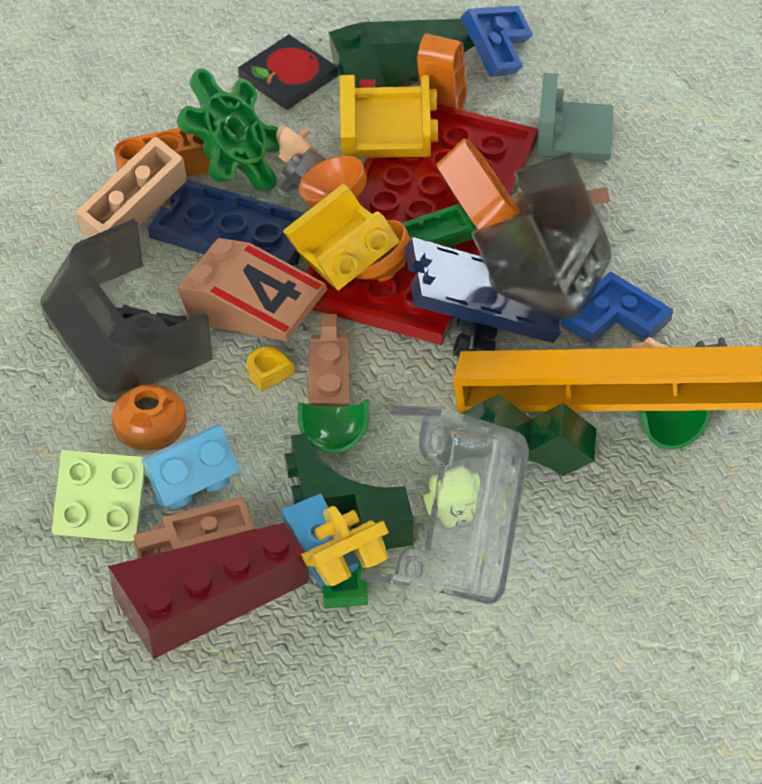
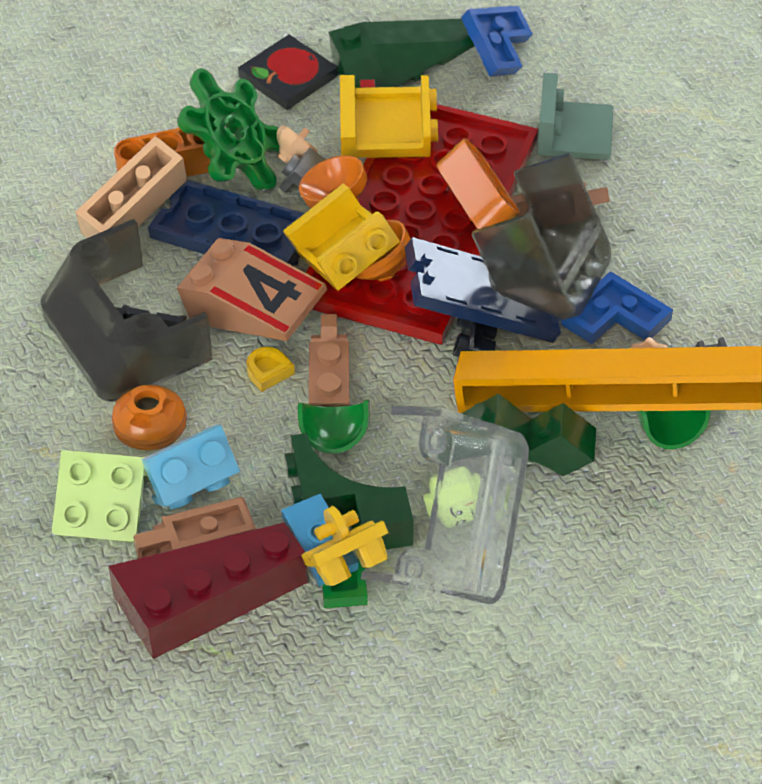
(443, 227): green plate -> none
(445, 65): orange beam -> none

